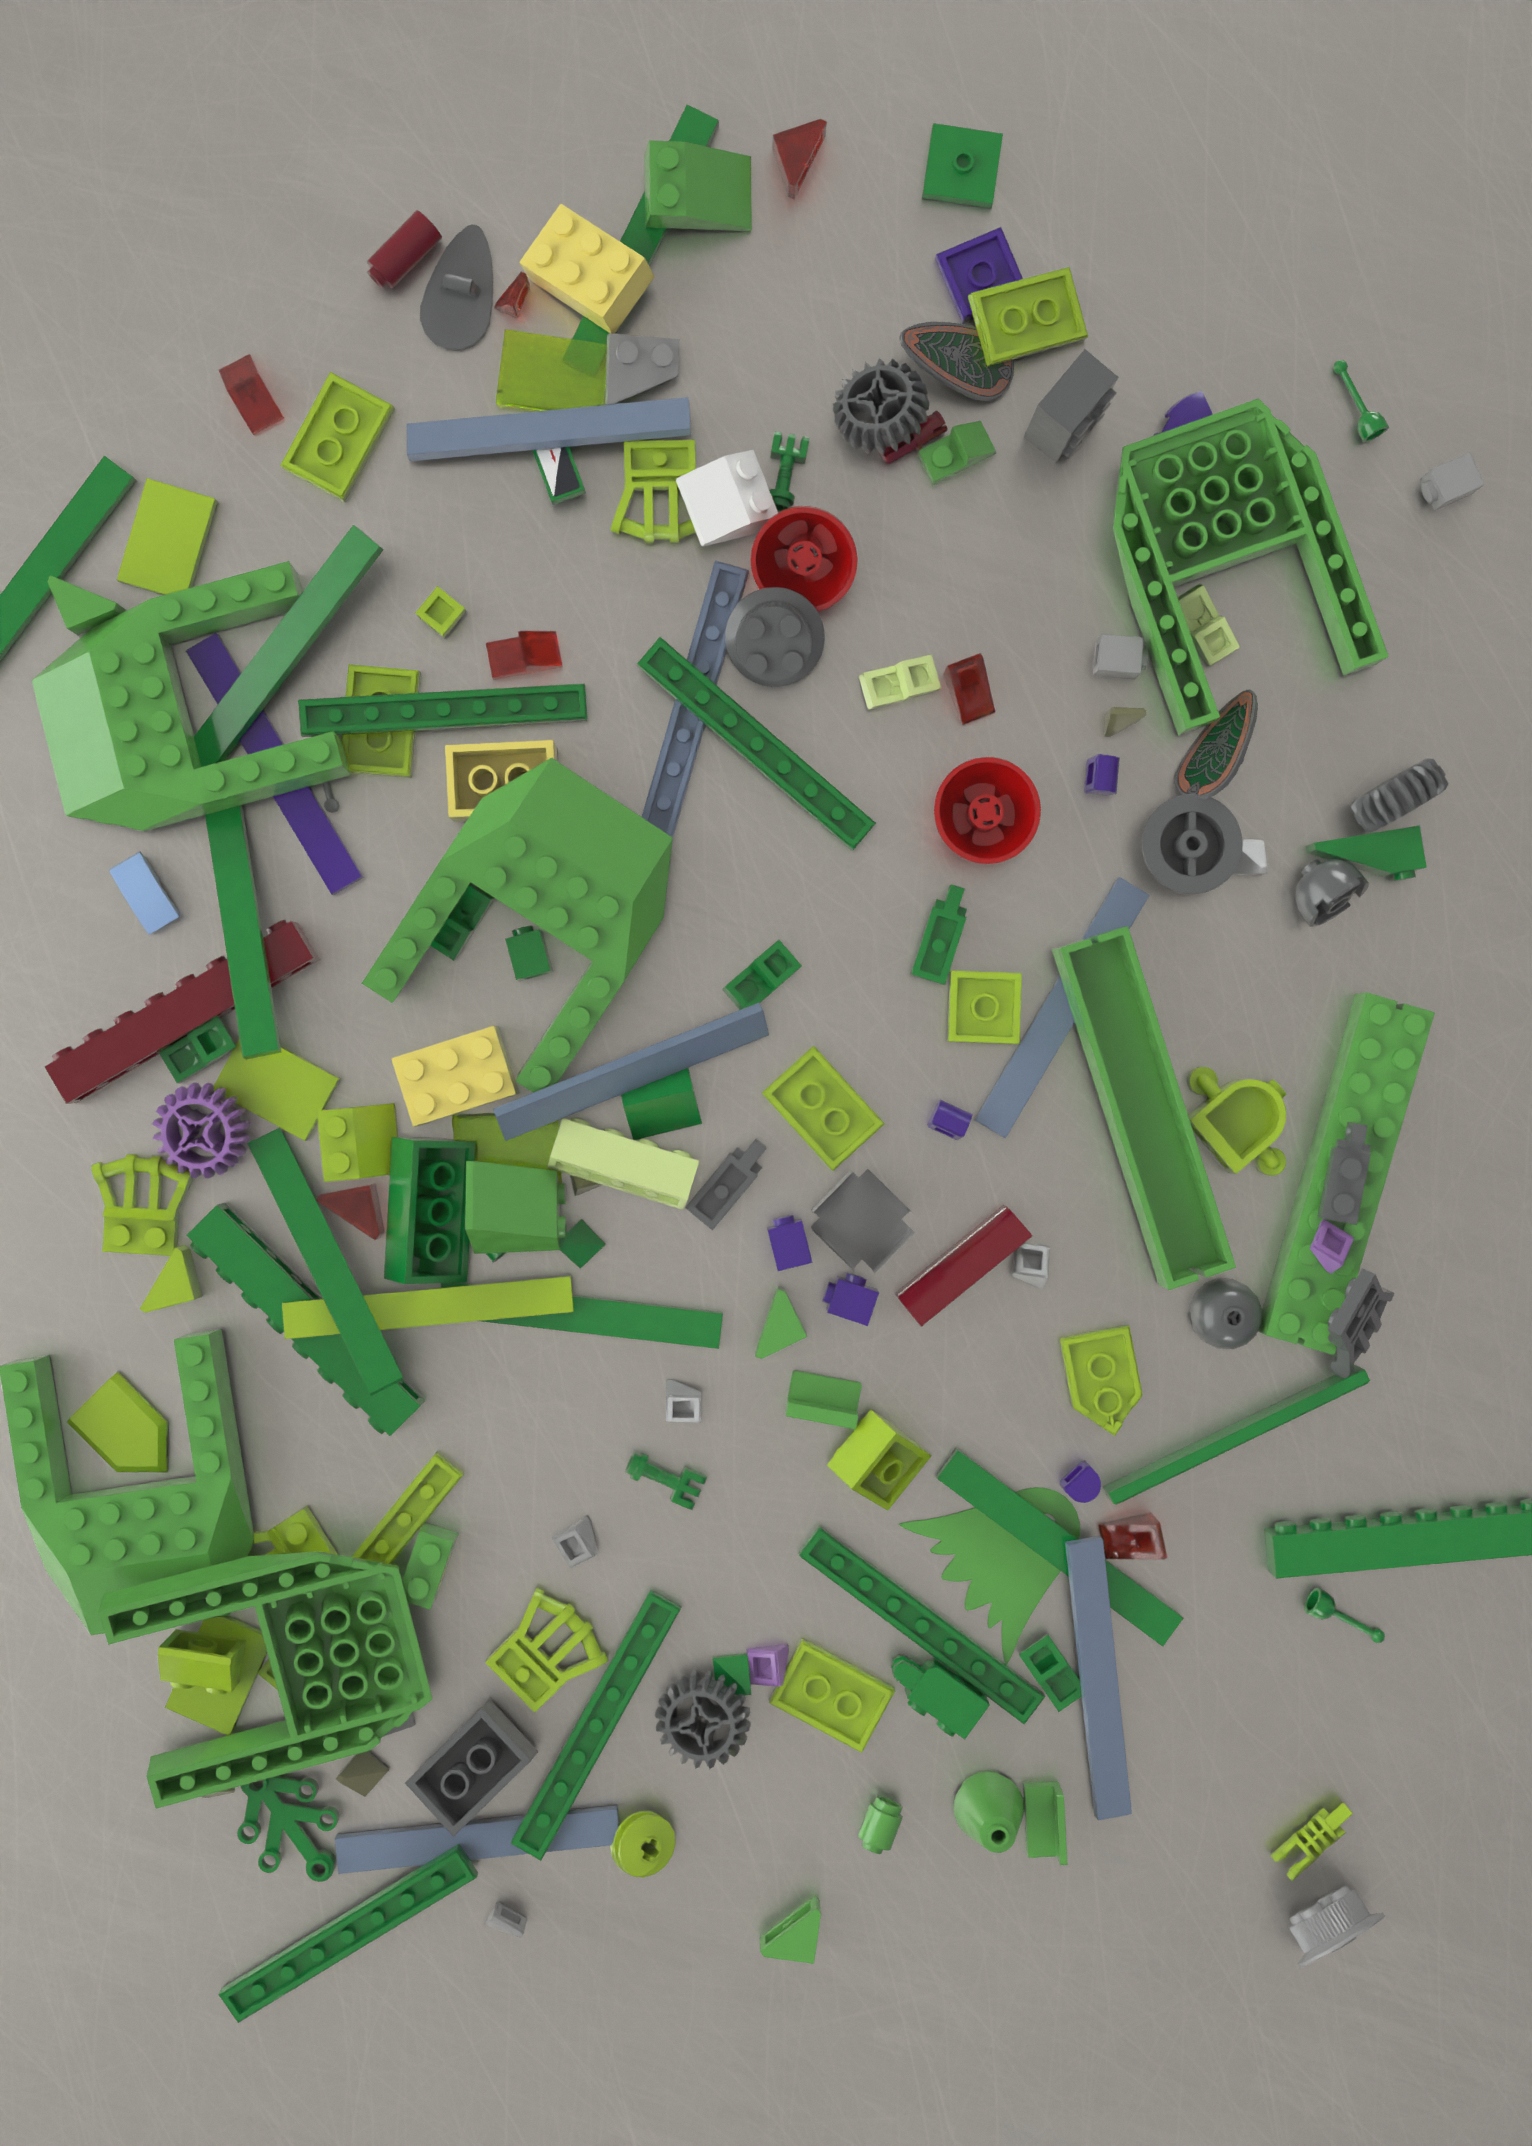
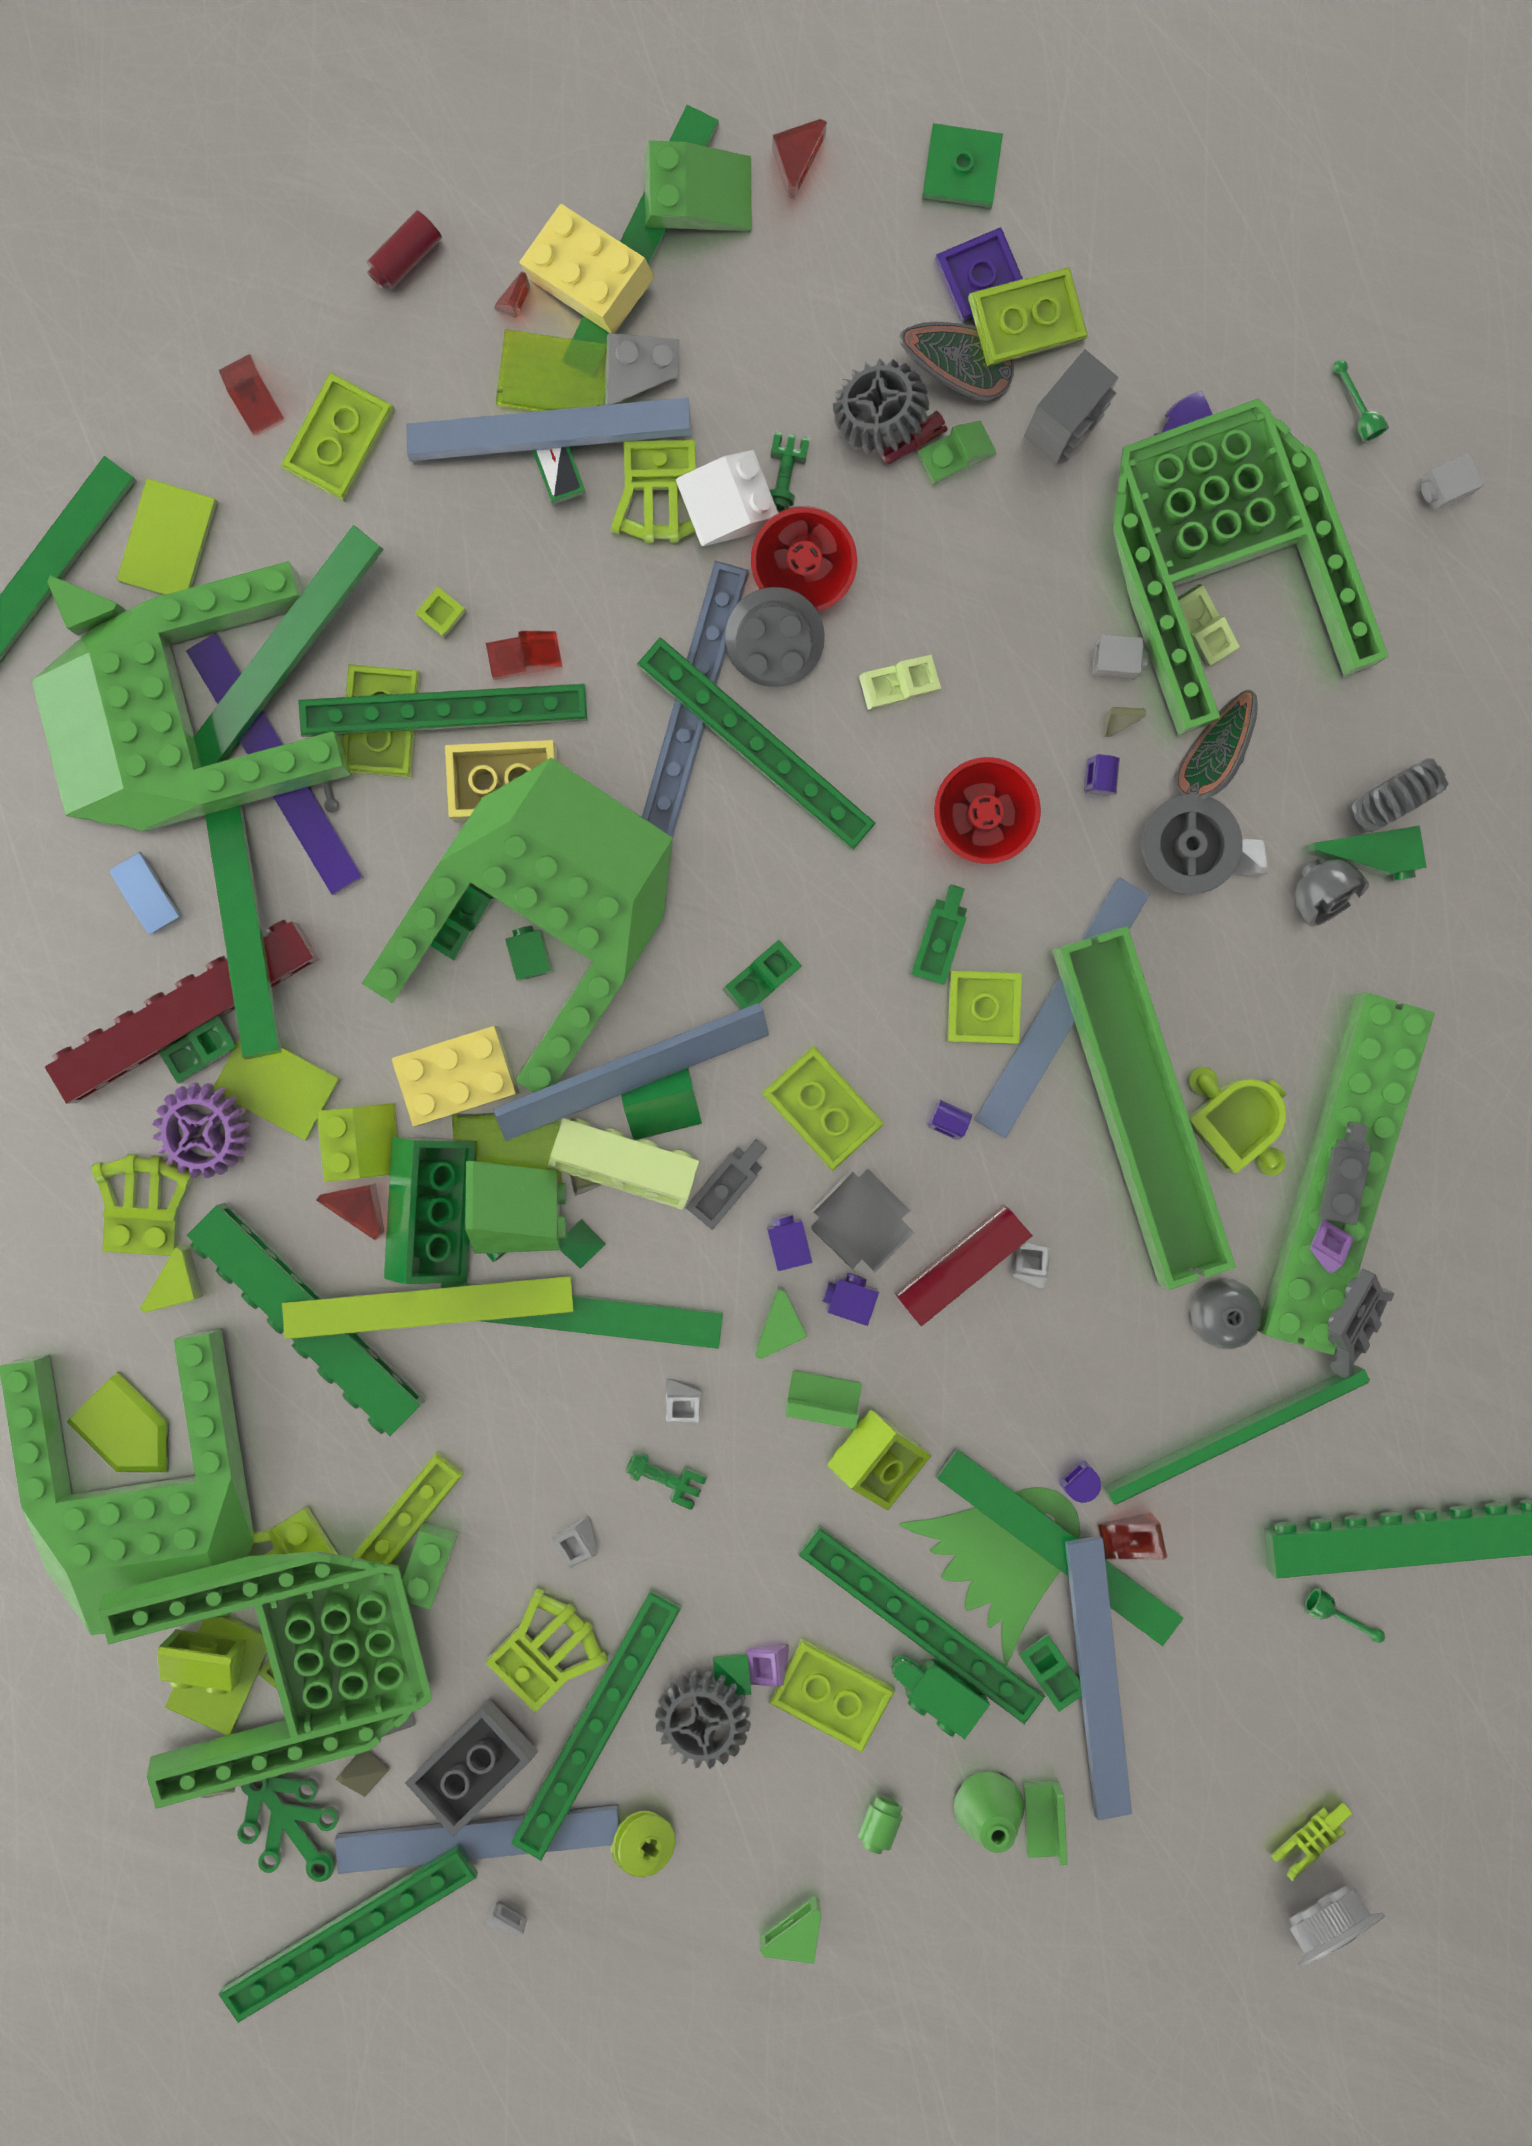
(325, 1262): green tile -> none
(460, 293): dark grey shield -> none
(969, 688): clear red slope -> none
(1102, 1375): lime tile -> none

